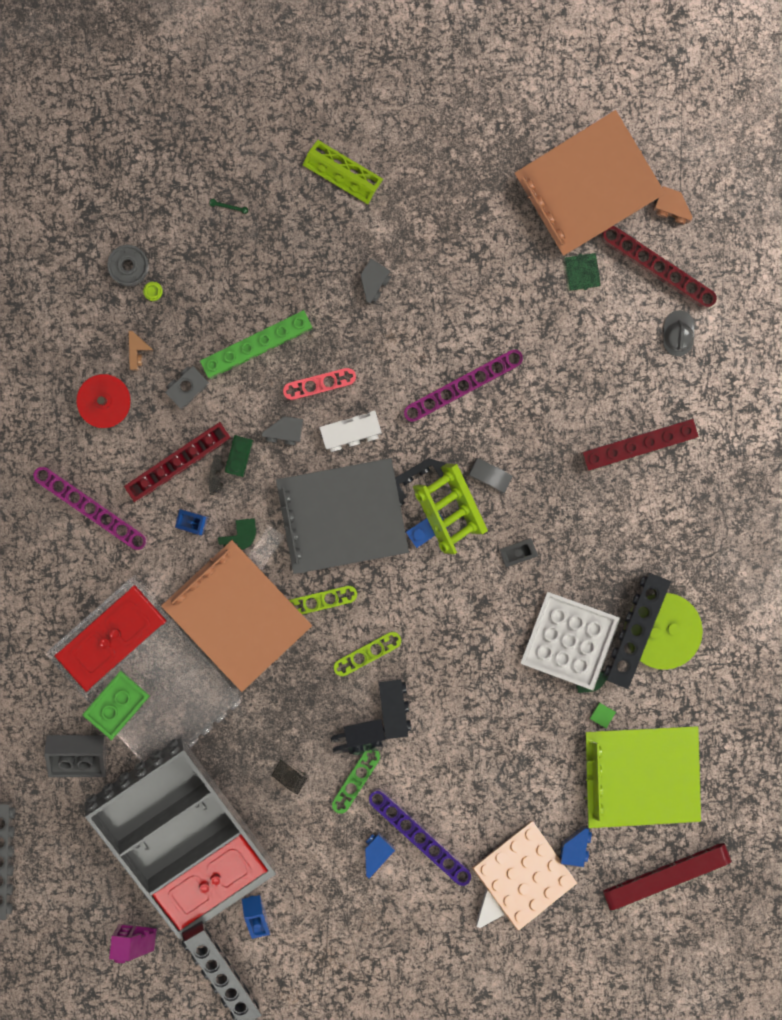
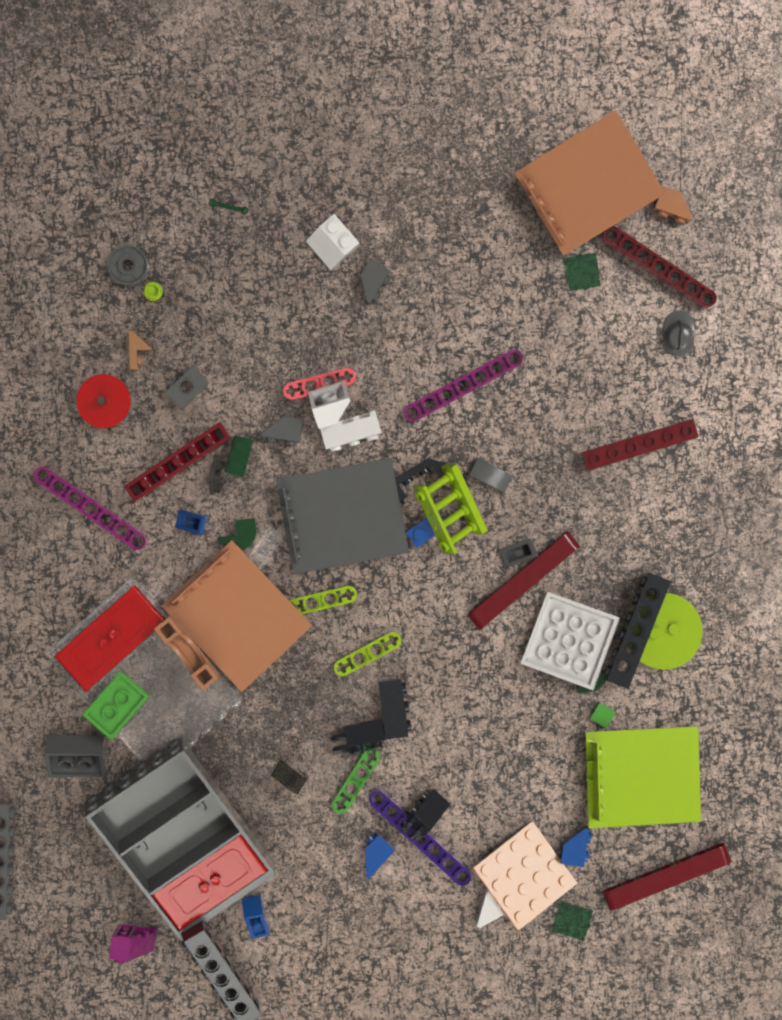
(196, 662): none -> nougat arch
(256, 344): bright green brick -> none
(329, 403): none -> white slope
(332, 242): none -> white slope
(340, 173): lime fence -> none
(426, 813): none -> black hinge
(523, 580): none -> dark red beam
(572, 920): none -> clear green piece

